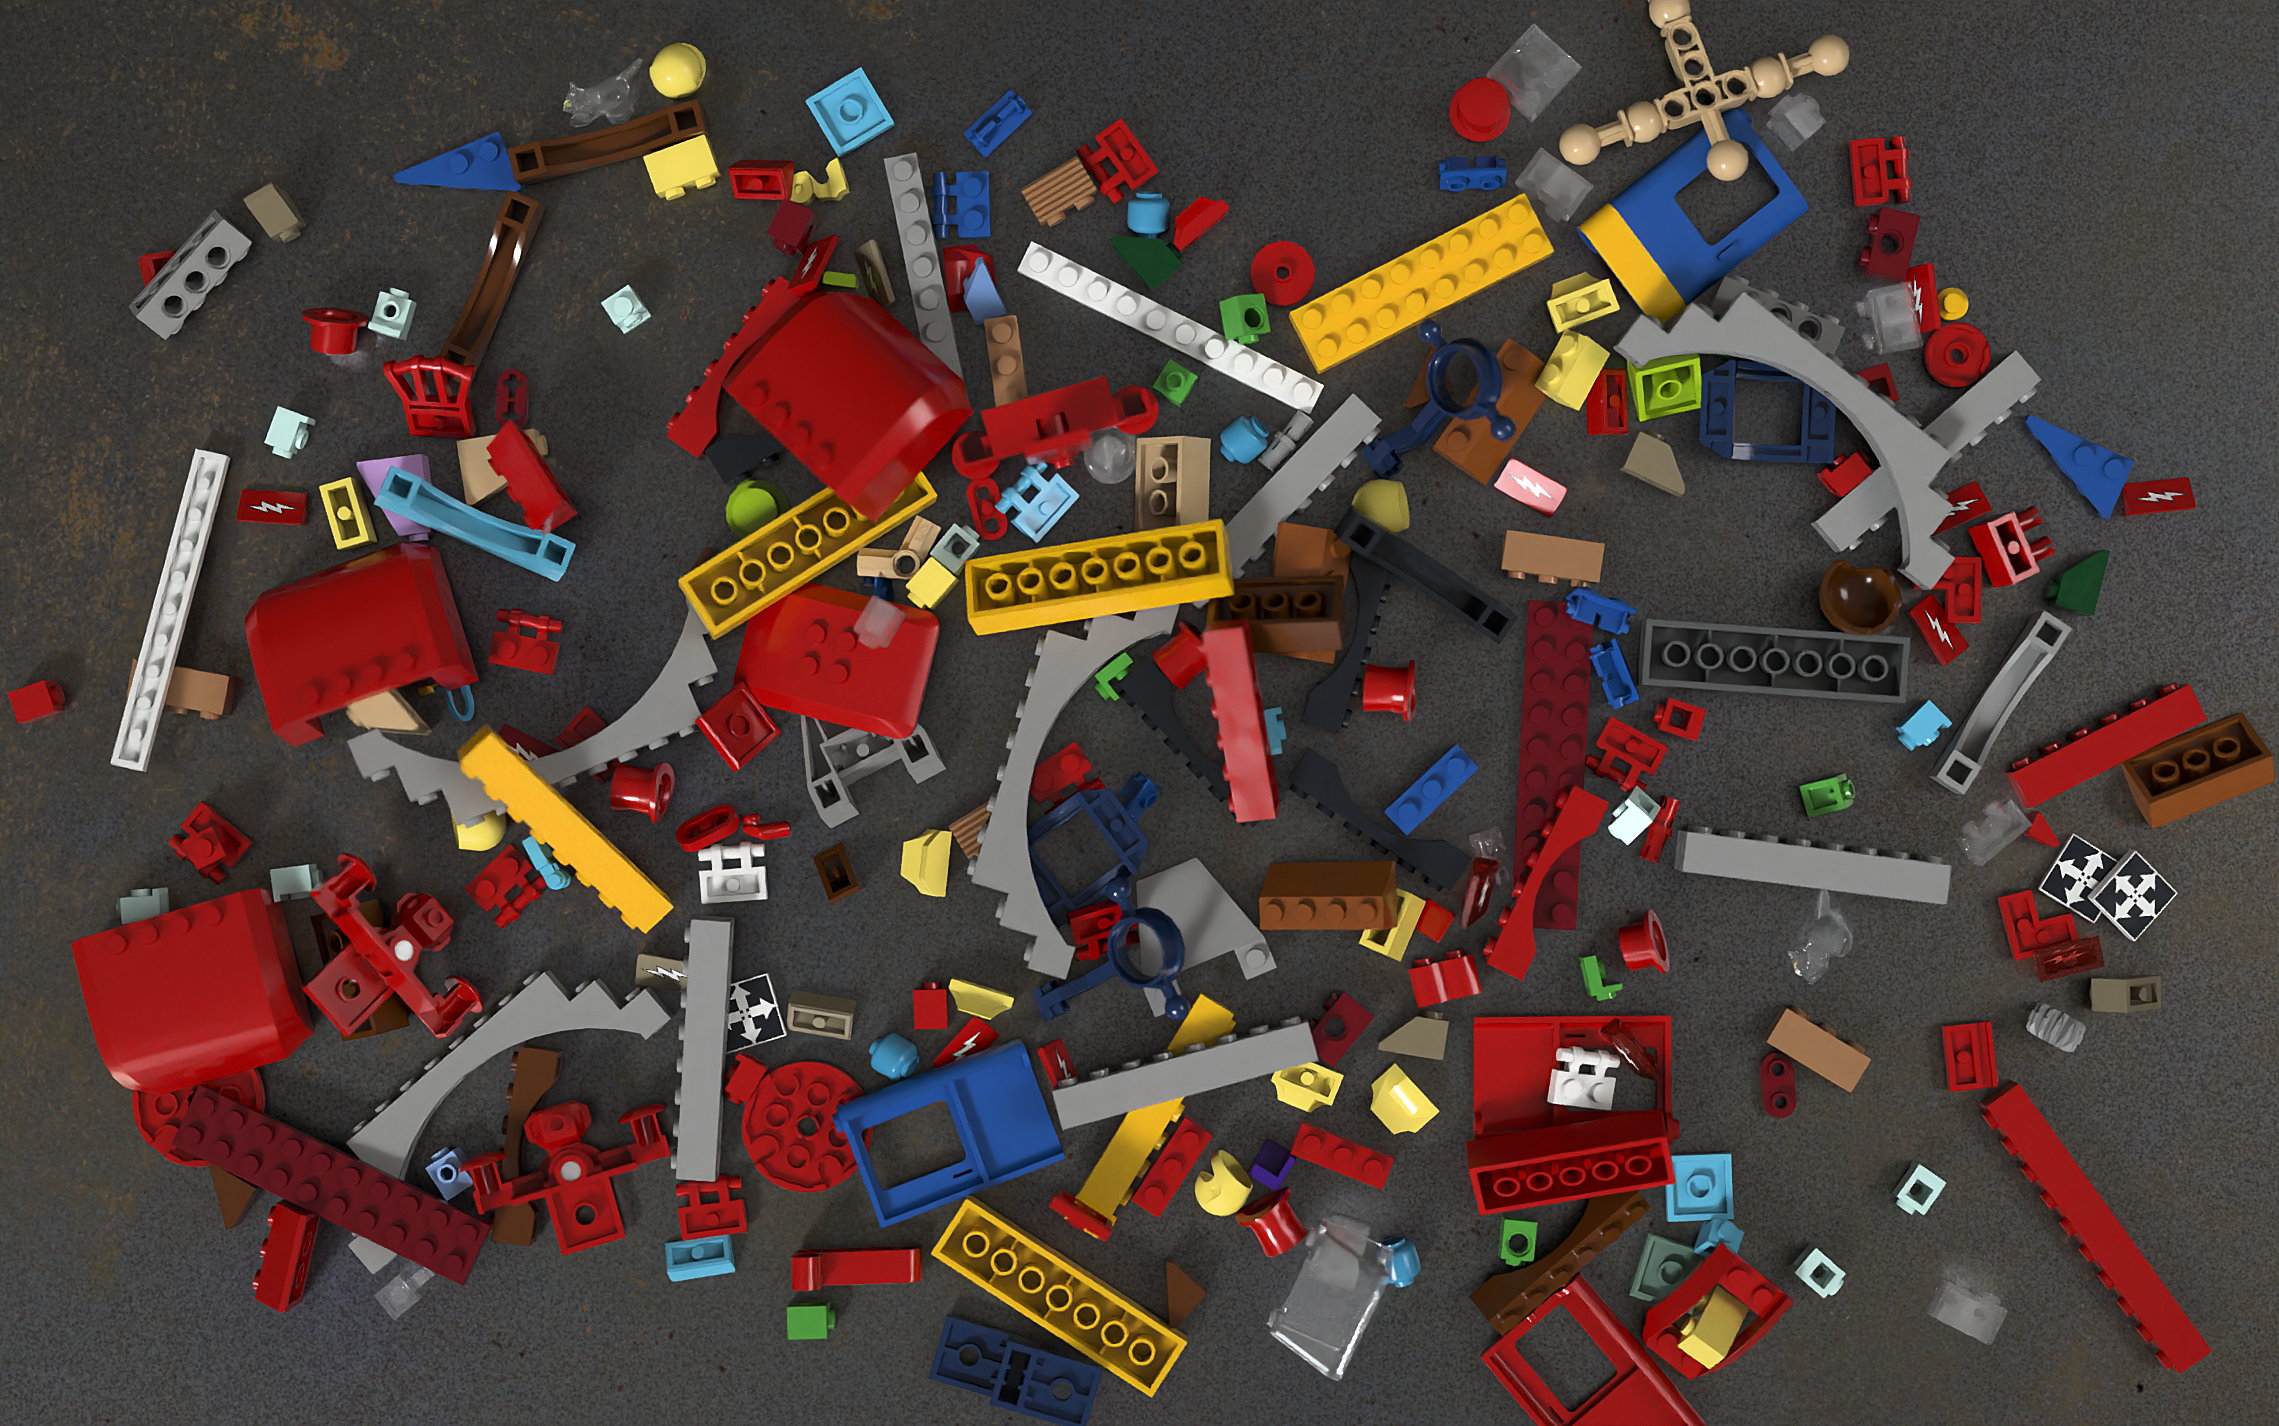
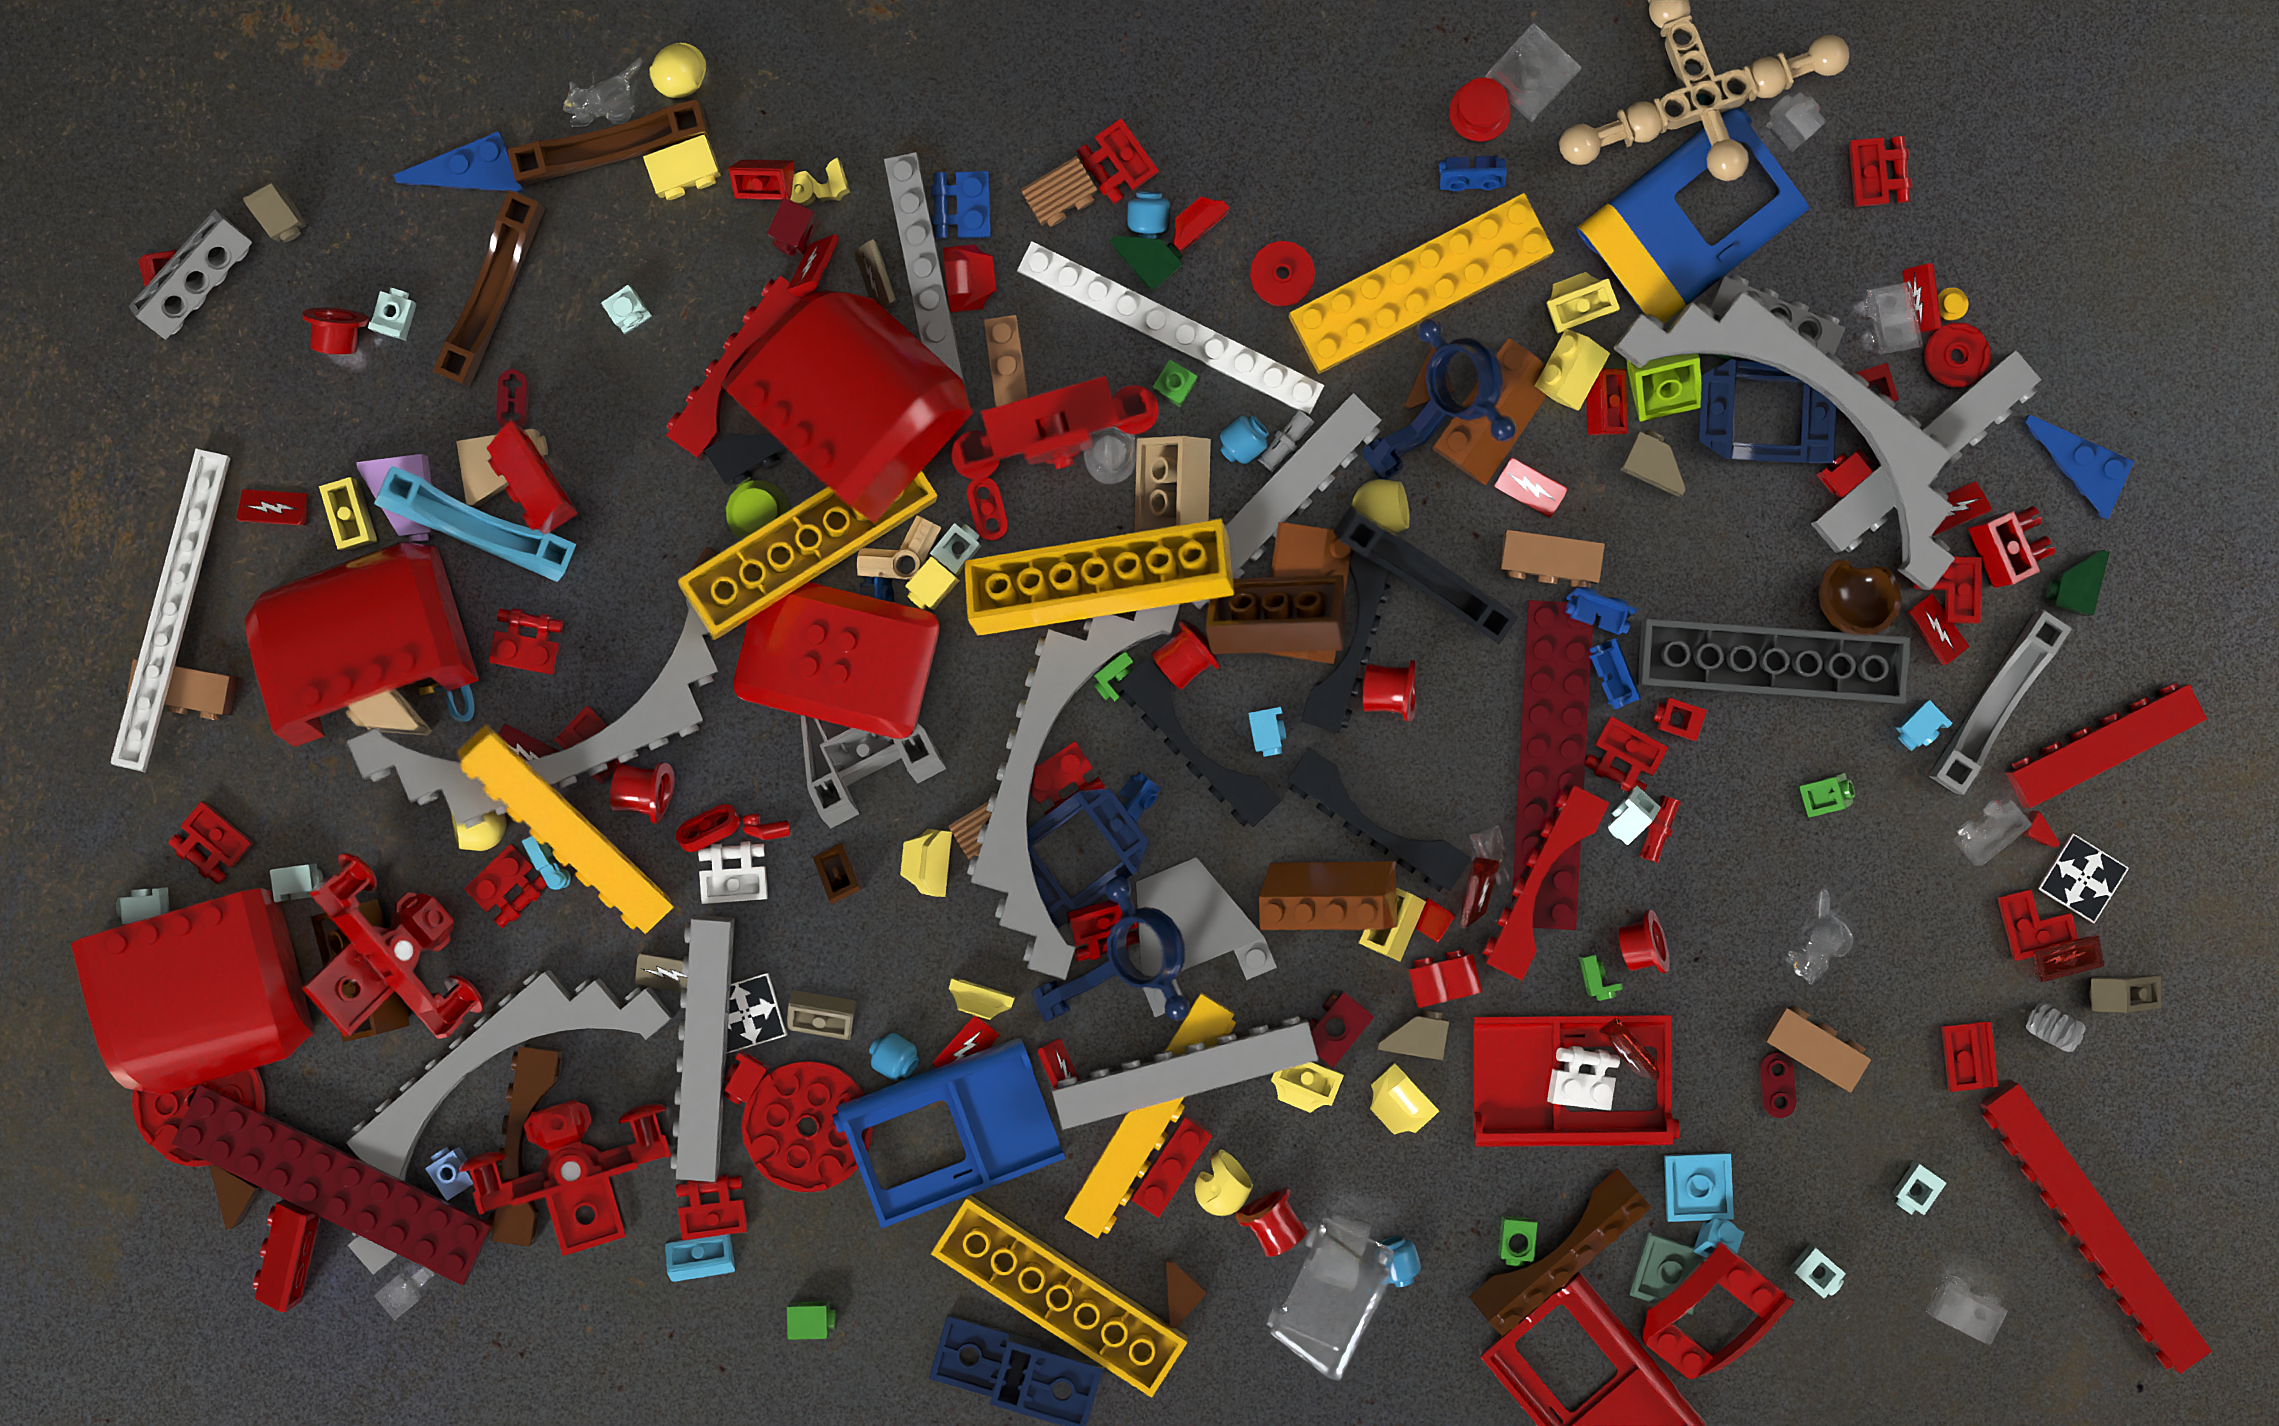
(37, 701): red brick -> none
(209, 847): red brick -> none
(288, 432): light aqua brick -> none
(431, 413): red plate -> none
(737, 726): red plate -> none
(841, 281): lime tile -> none
(850, 112): medium azure plate -> none
(855, 1266): red beam -> none
(879, 623): clear brick -> none
(931, 1006): red brick -> none
(982, 294): medium blue slope -> none
(998, 123): blue hinge -> none
(1043, 508): medium azure plate -> none
(1080, 1214): red plate -> none
(1241, 720): brick -> none
(1255, 312): bright green brick -> none
(1271, 1164): dark purple panel -> none
(1341, 1154): red brick -> none
(1430, 789): blue brick -> none
(1553, 185): clear brick -> none
(1570, 1162): red brick -> none
(1712, 1327): light yellow brick -> none
(1813, 867): light grey brick -> none
(1902, 230): dark red brick -> none
(2132, 895): tile -> none
(2158, 496): red slope -> none
(2198, 770): dark orange slope -> none

